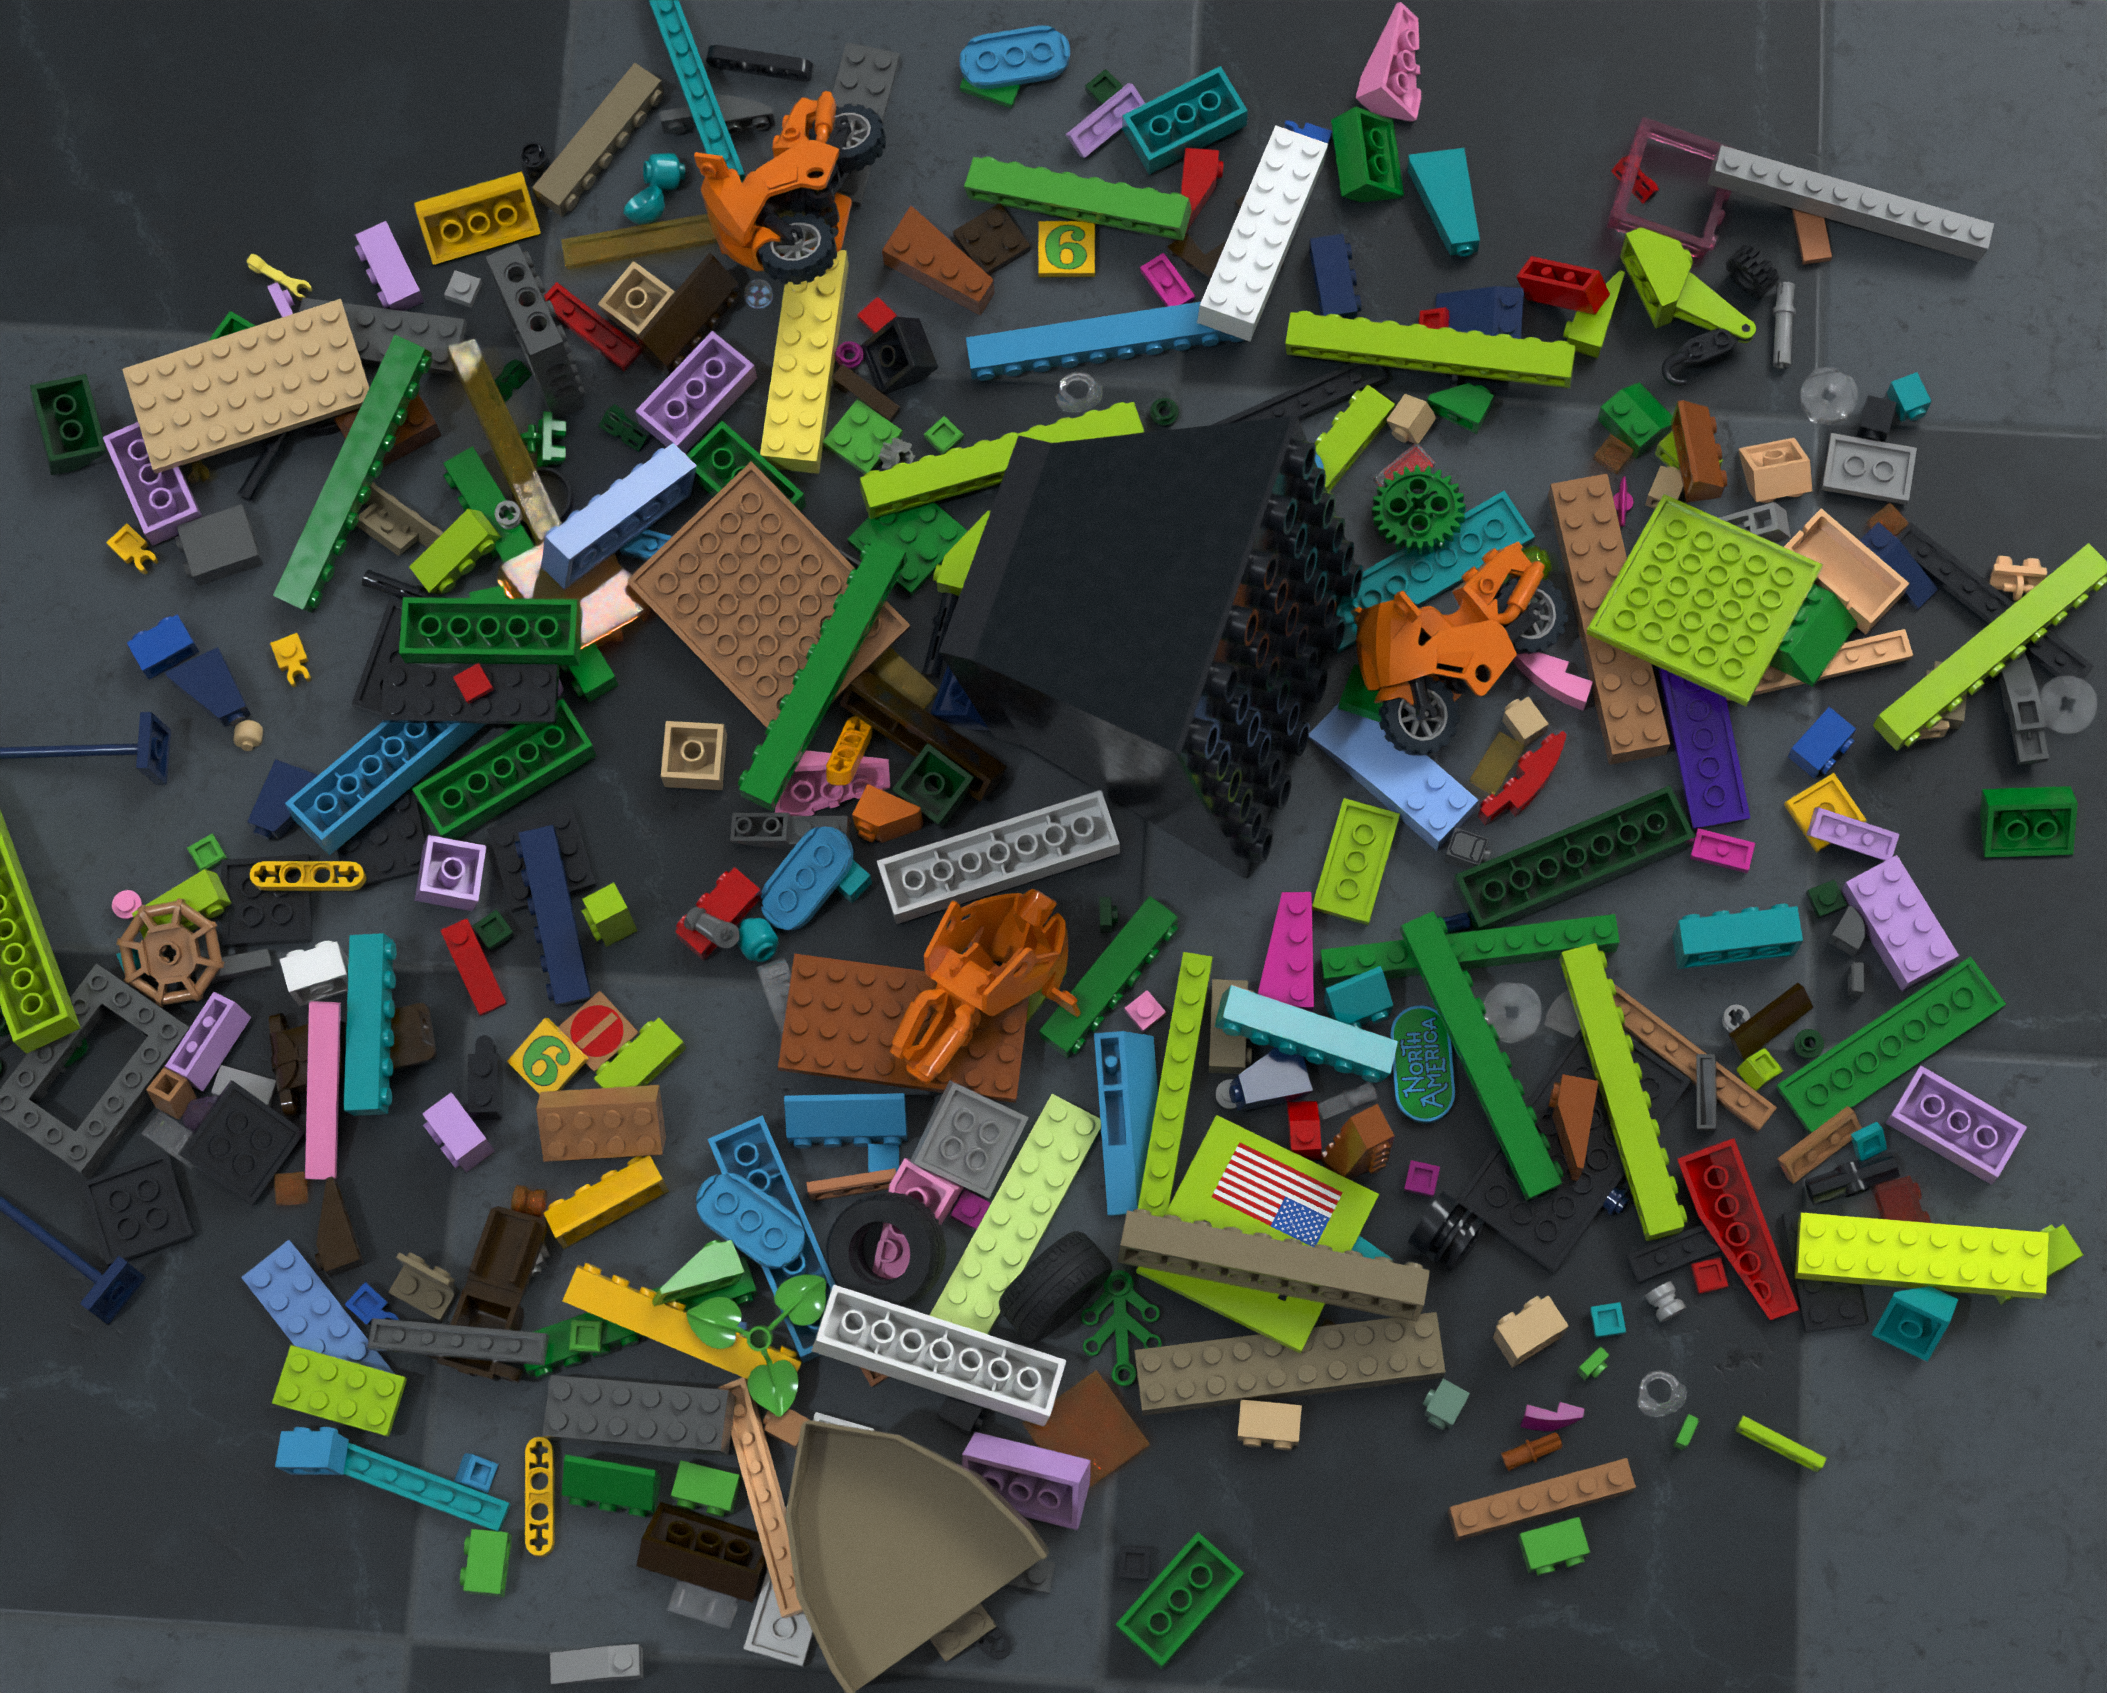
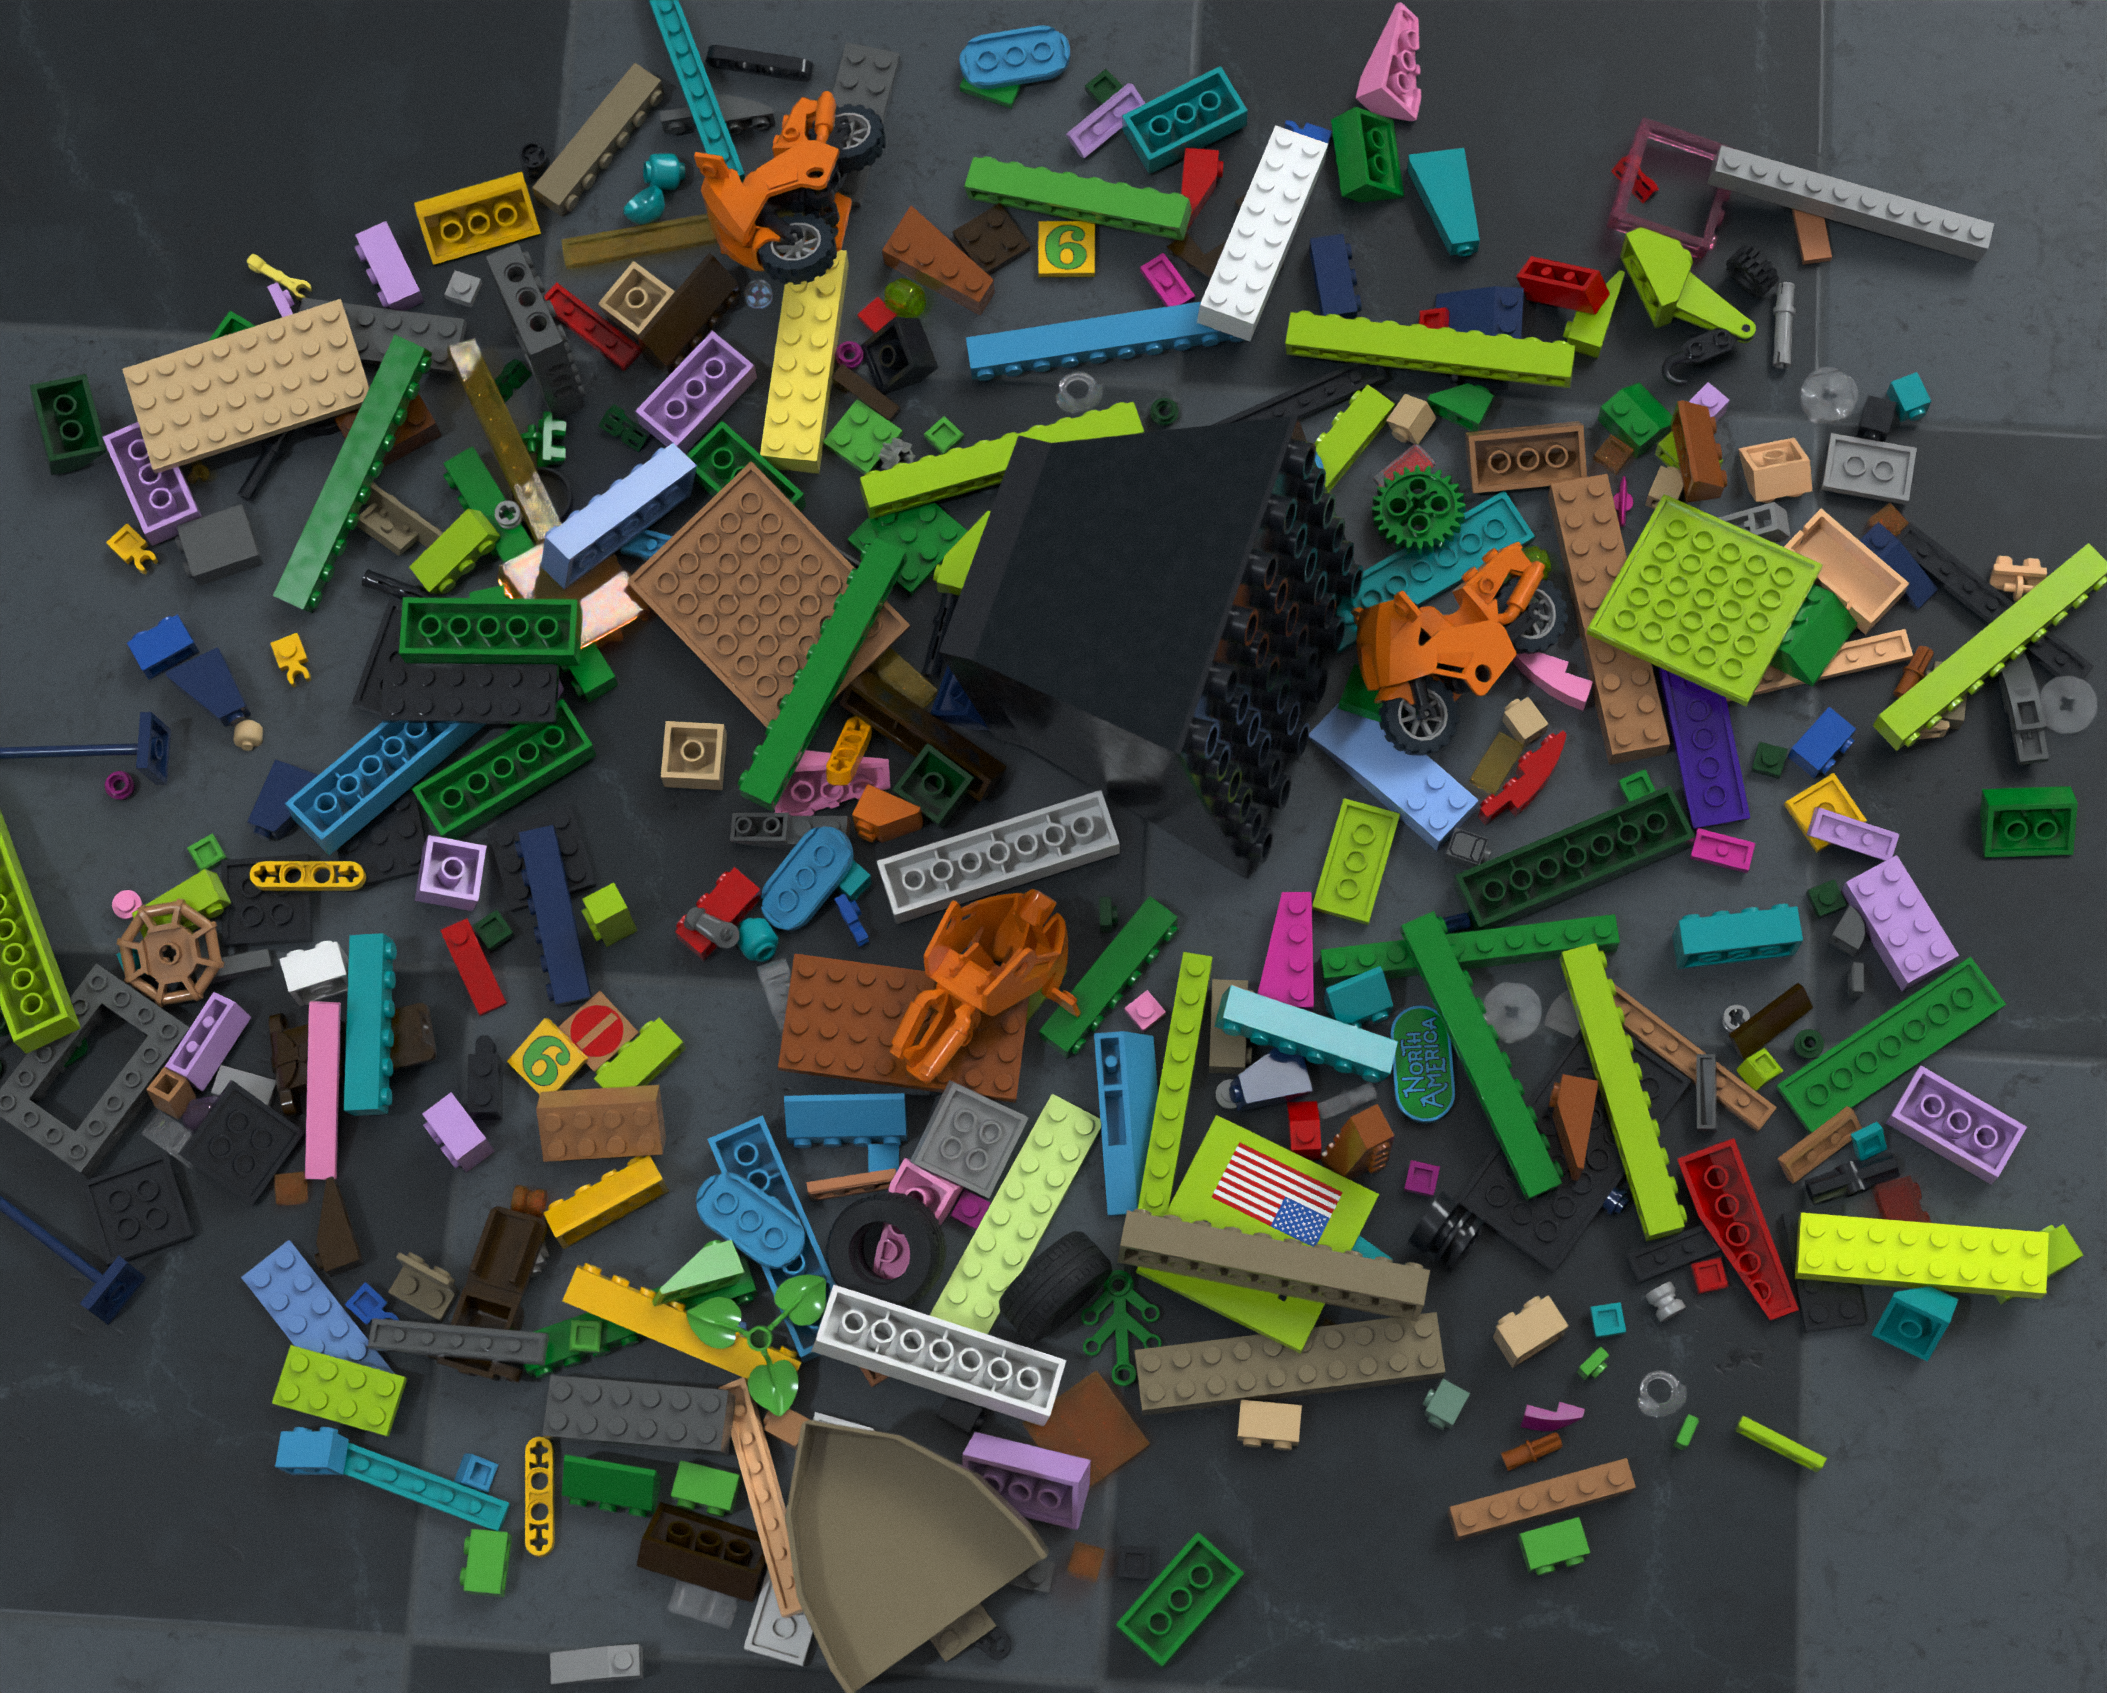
(115, 778): none -> magenta plate
(473, 683): red tile -> none
(850, 912): none -> blue plate
(905, 298): none -> clear neon green head
(1086, 1562): none -> clear orange brick
(1525, 456): none -> medium nougat slope
(1636, 786): none -> green plate
(1713, 399): none -> lavender brick
(1769, 760): none -> dark green plate
(1914, 671): none -> dark orange axle

